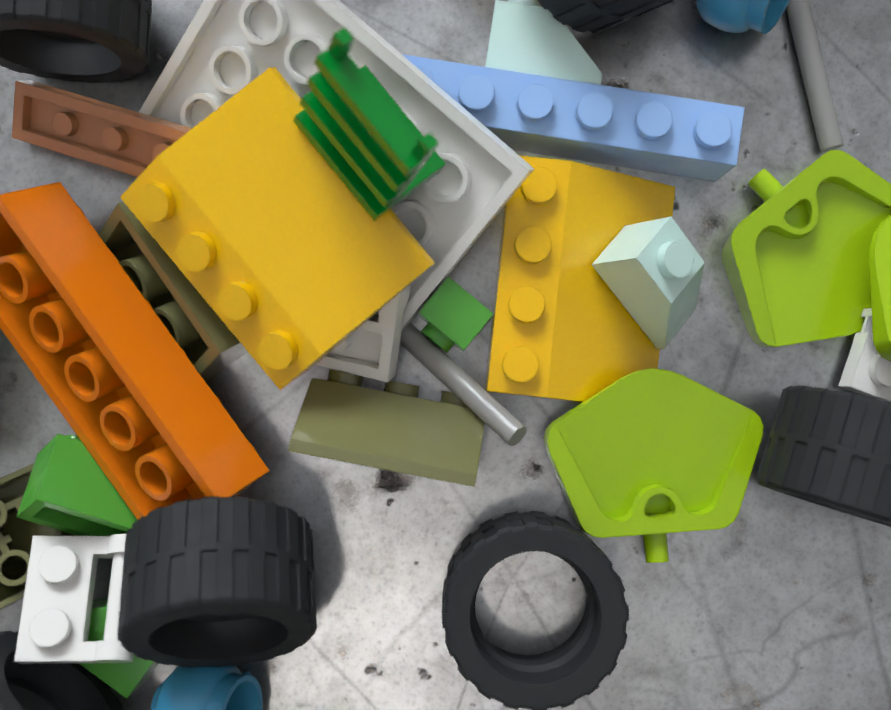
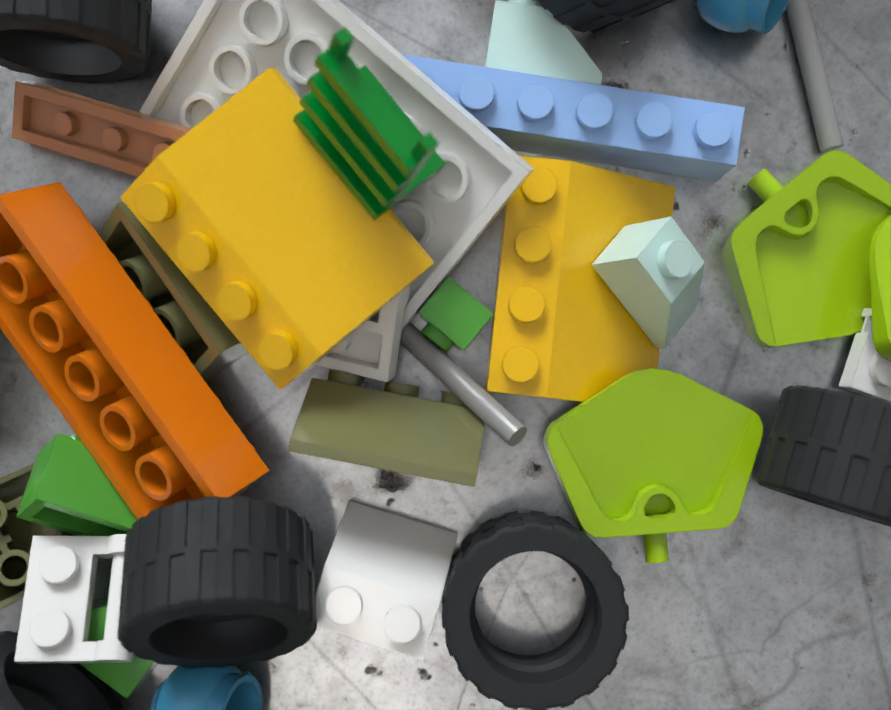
(384, 579): none -> white slope

